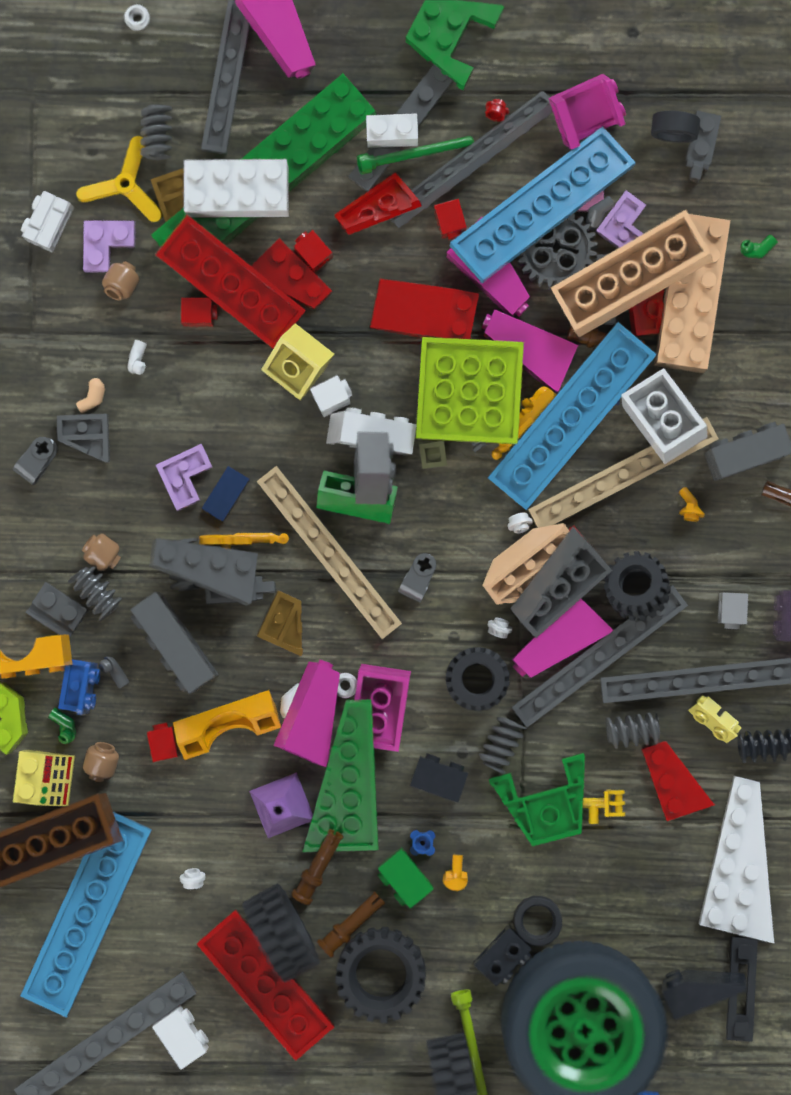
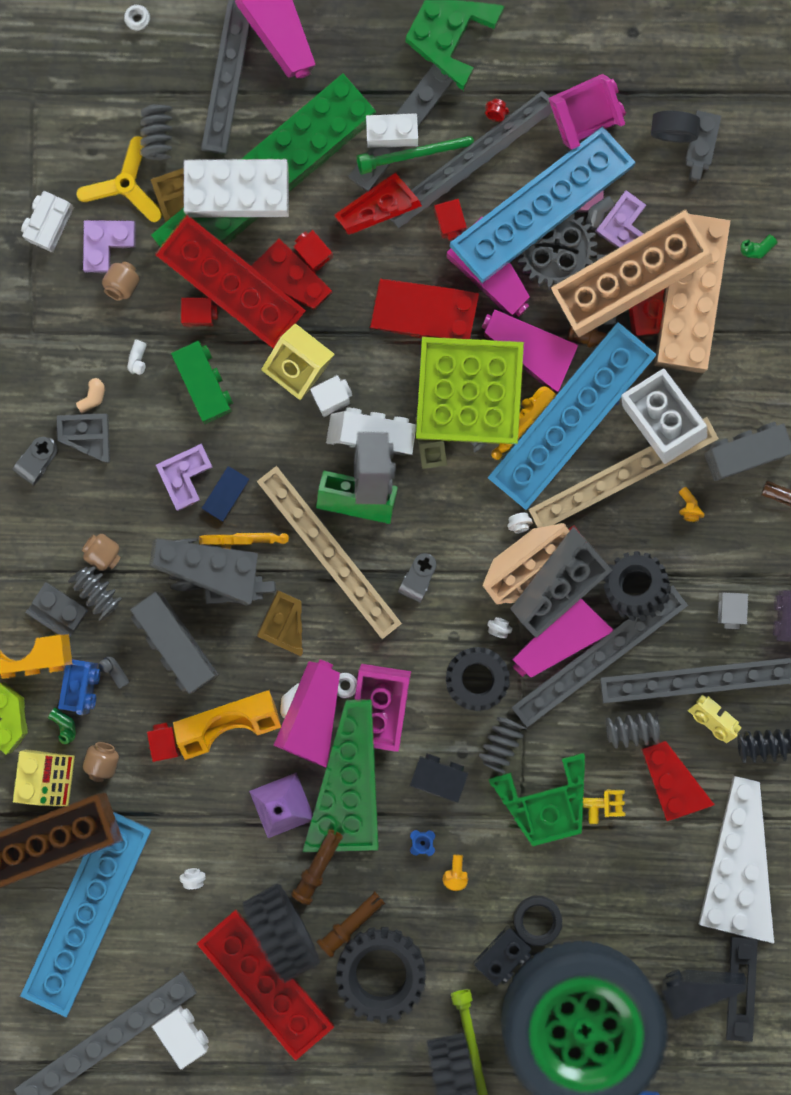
(202, 381): none -> green brick
(405, 878): green brick -> none

